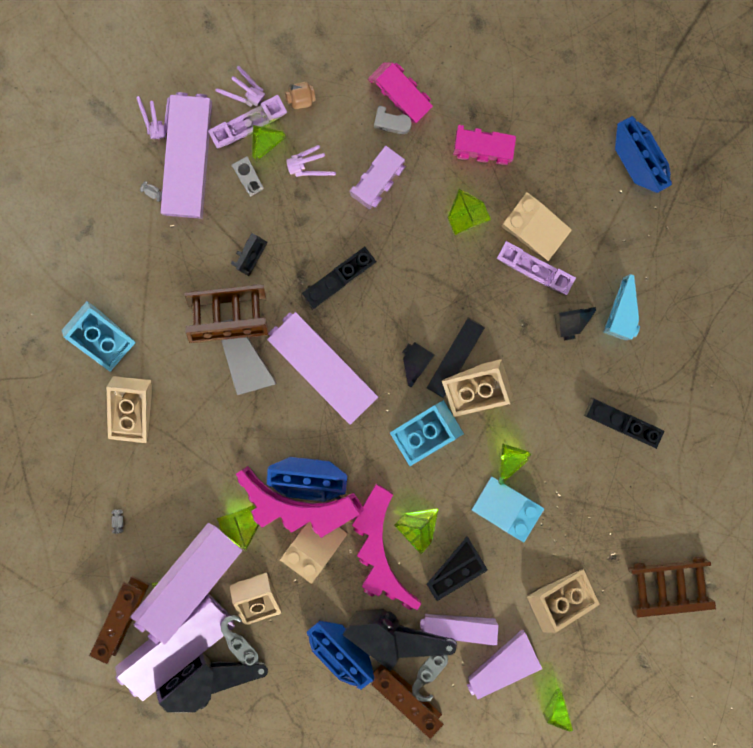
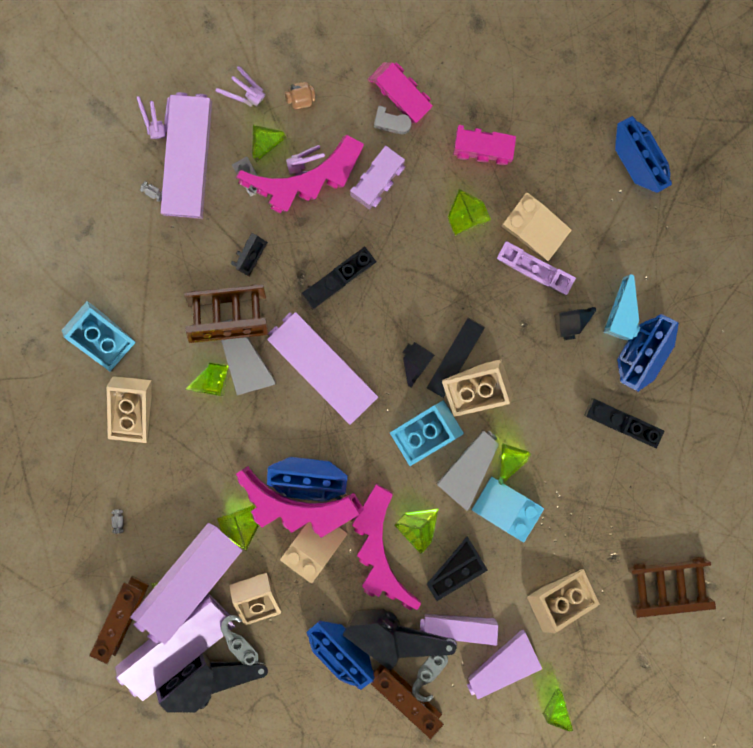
(211, 380): none -> clear neon green slope
(243, 125): lavender slope -> none
(283, 190): none -> dark pink arch
(469, 469): none -> light grey slope
(647, 352): none -> blue wedge

